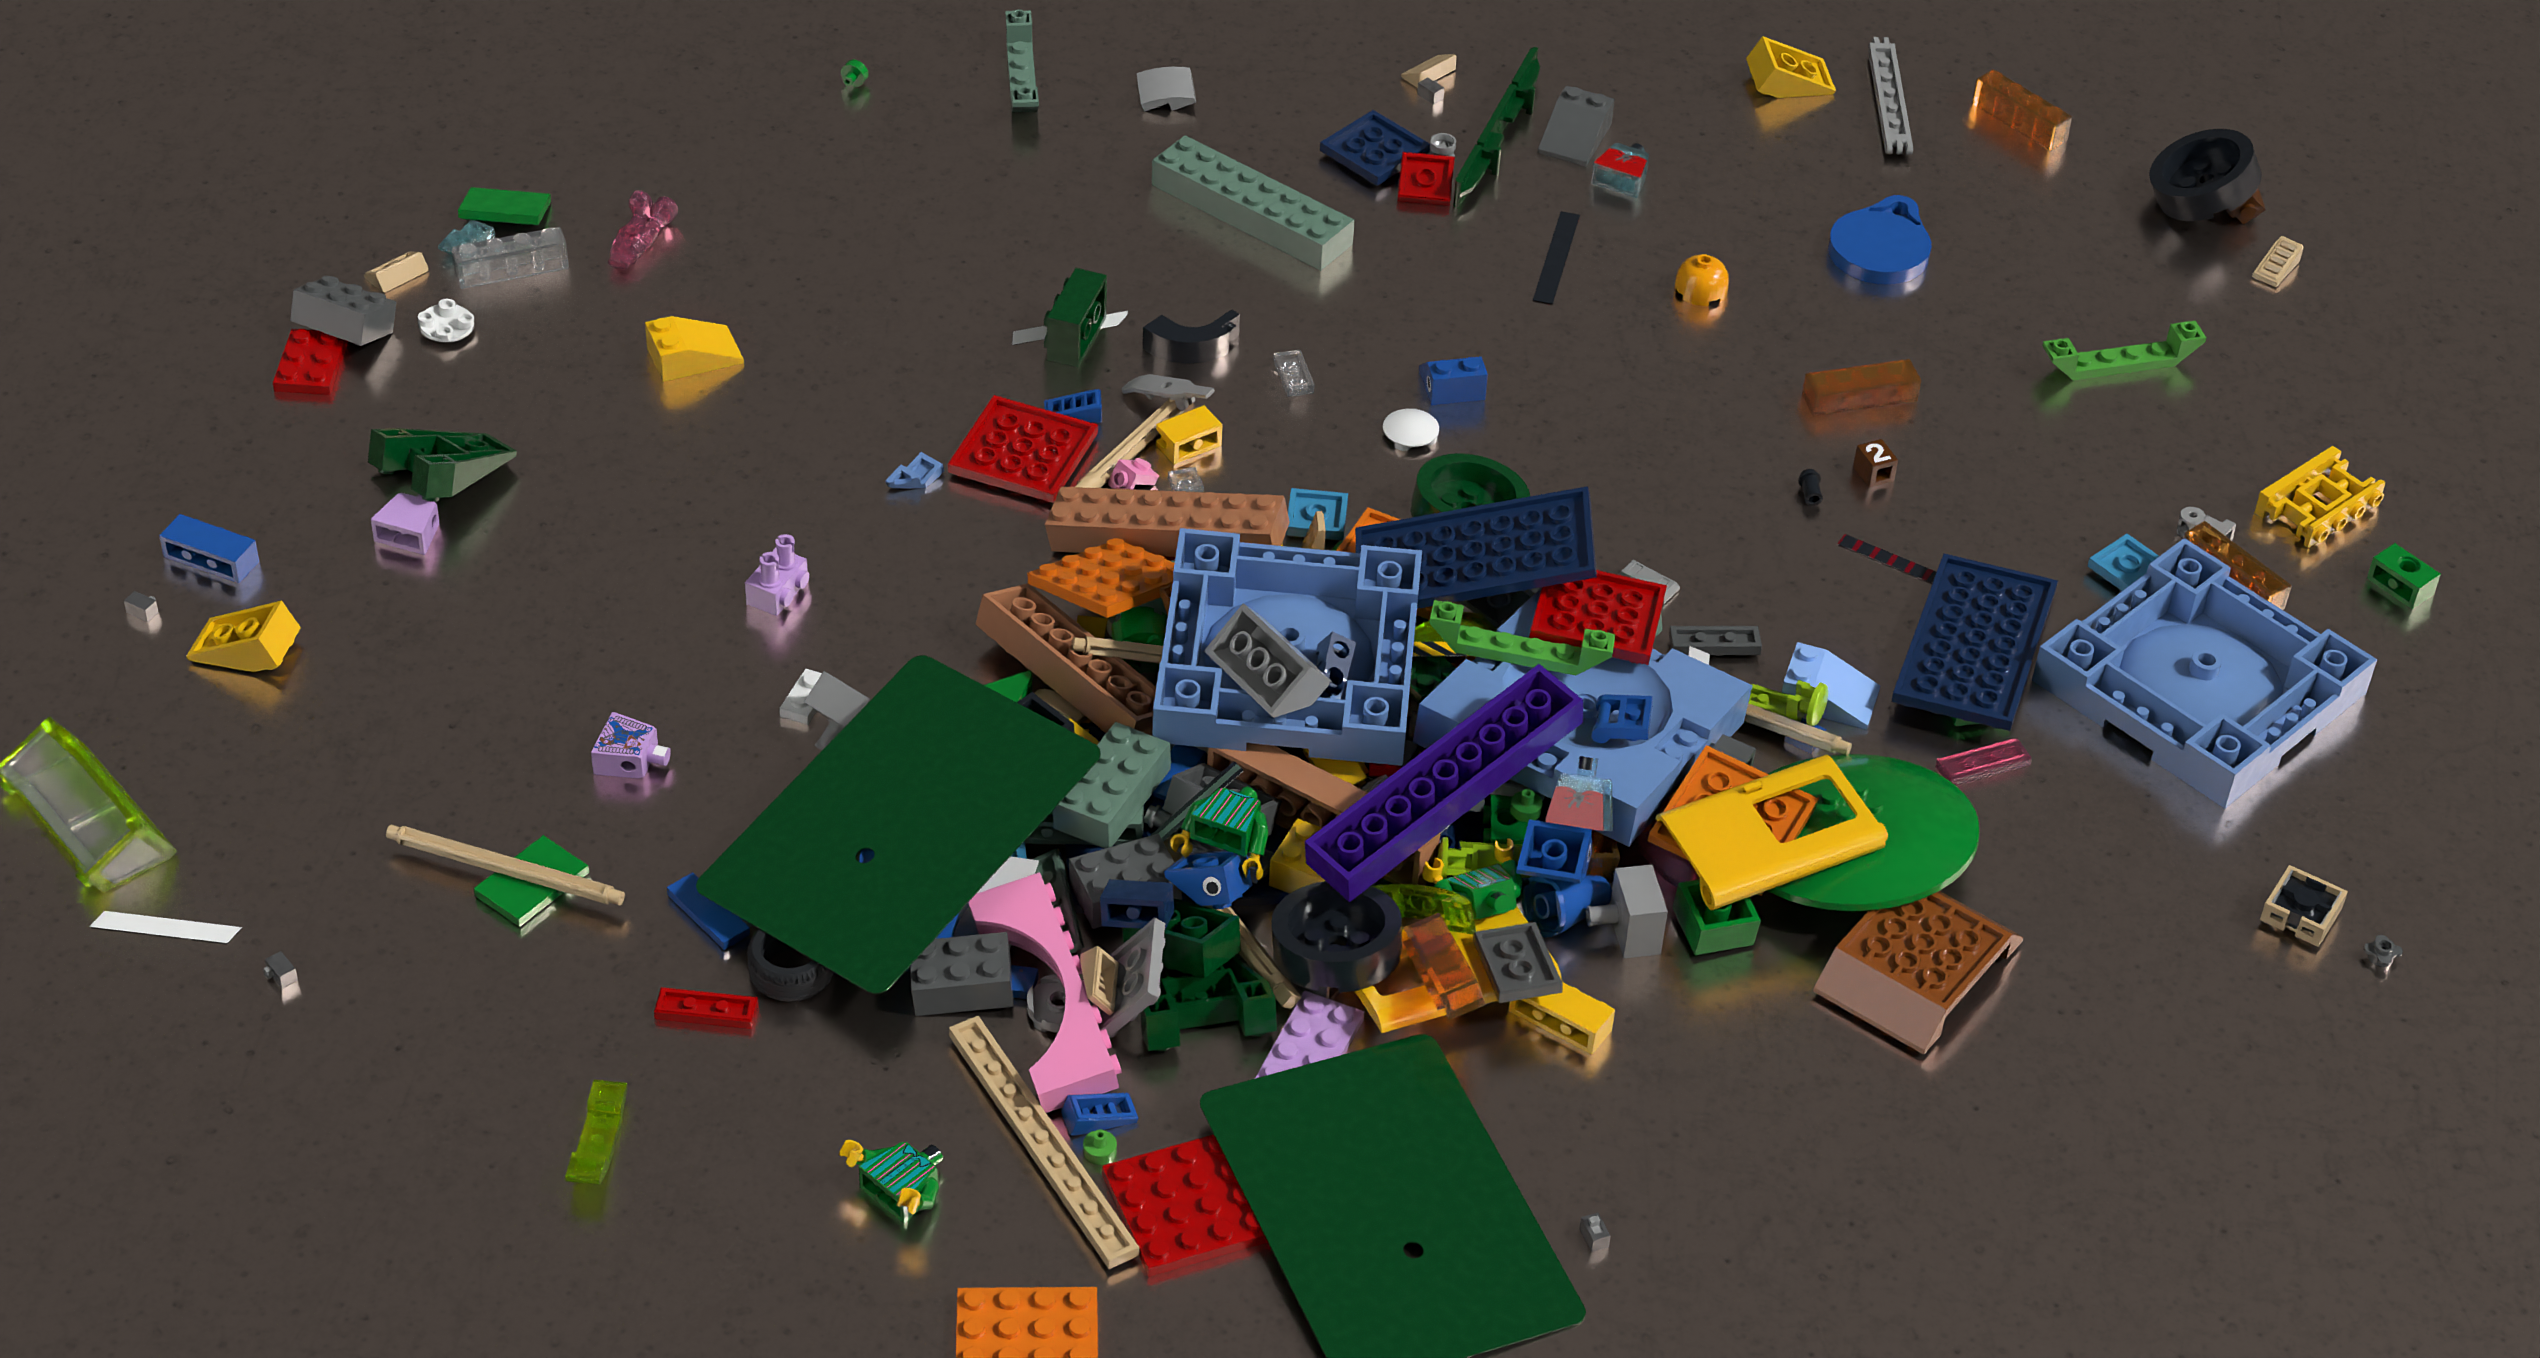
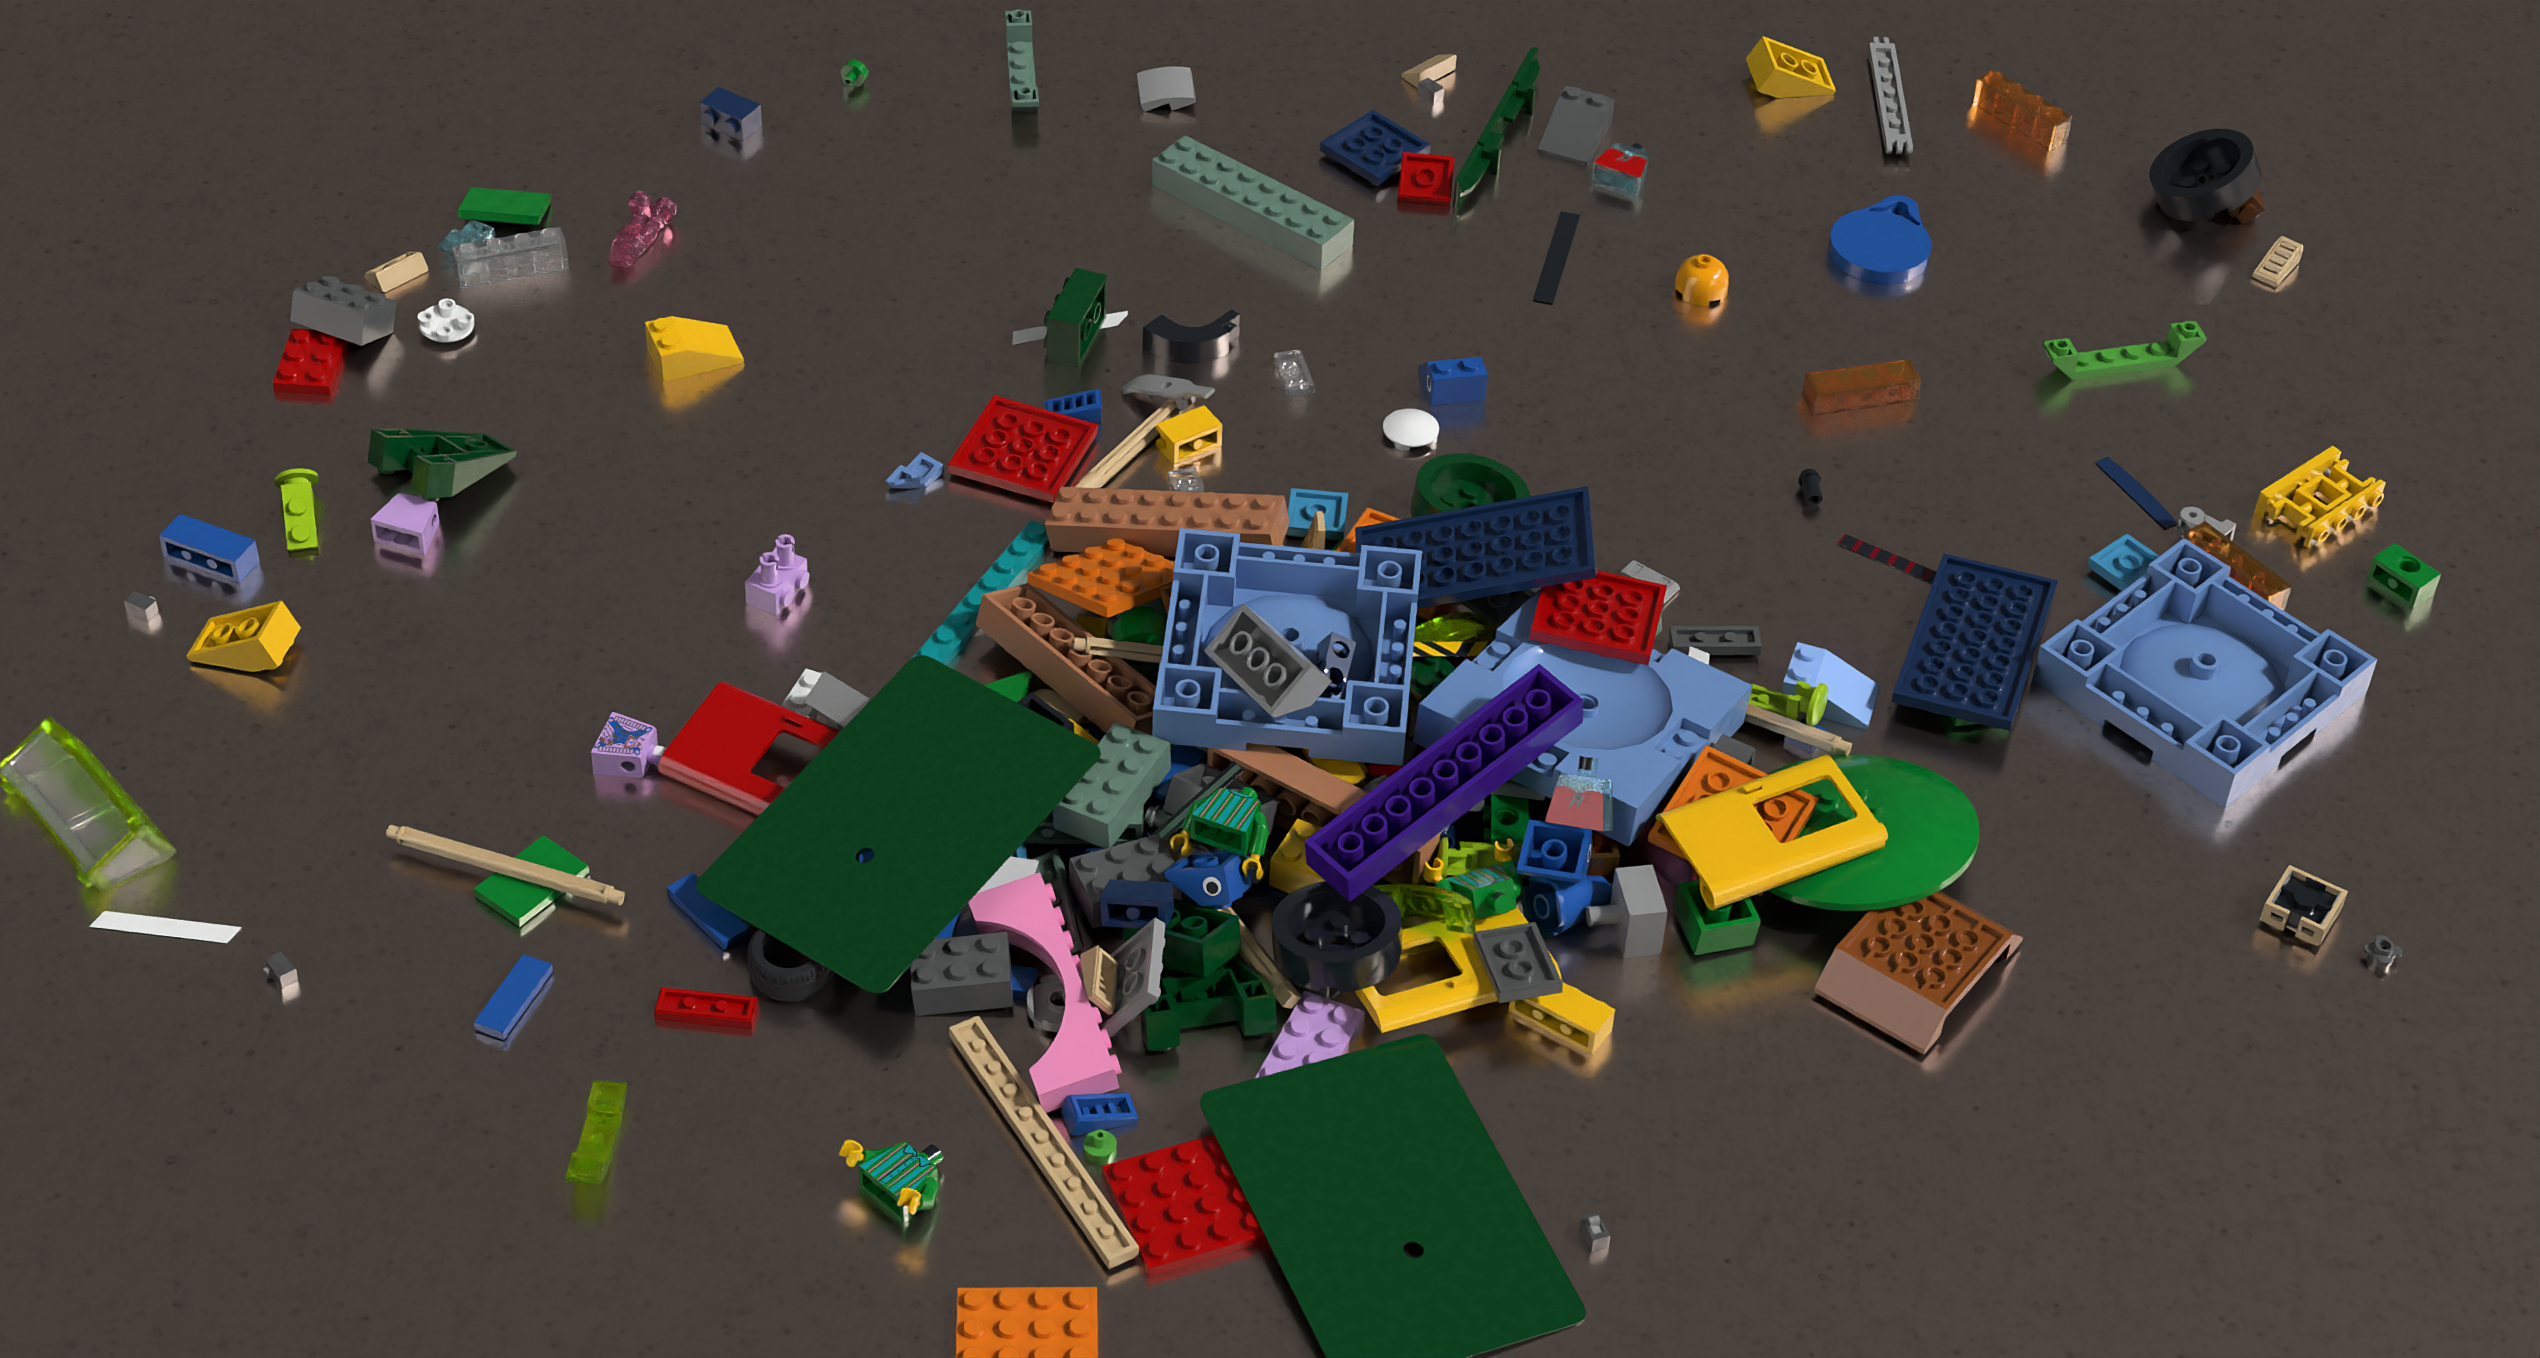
(299, 507): none -> lime piece
(513, 996): none -> blue tile
(728, 740): none -> red piece
(730, 113): none -> dark blue brick
(1003, 574): none -> teal plate
(1132, 472): bright pink bracket -> none
(1442, 967): clear orange brick -> none
(1443, 144): light grey wheel -> none
(1519, 650): bright green slope -> none
(1526, 805): bright green tile -> none
(1632, 721): blue plate -> none
(1875, 463): reddish brown brick -> none
(1984, 762): clear pink tile -> none
(2137, 492): none -> dark blue sticker

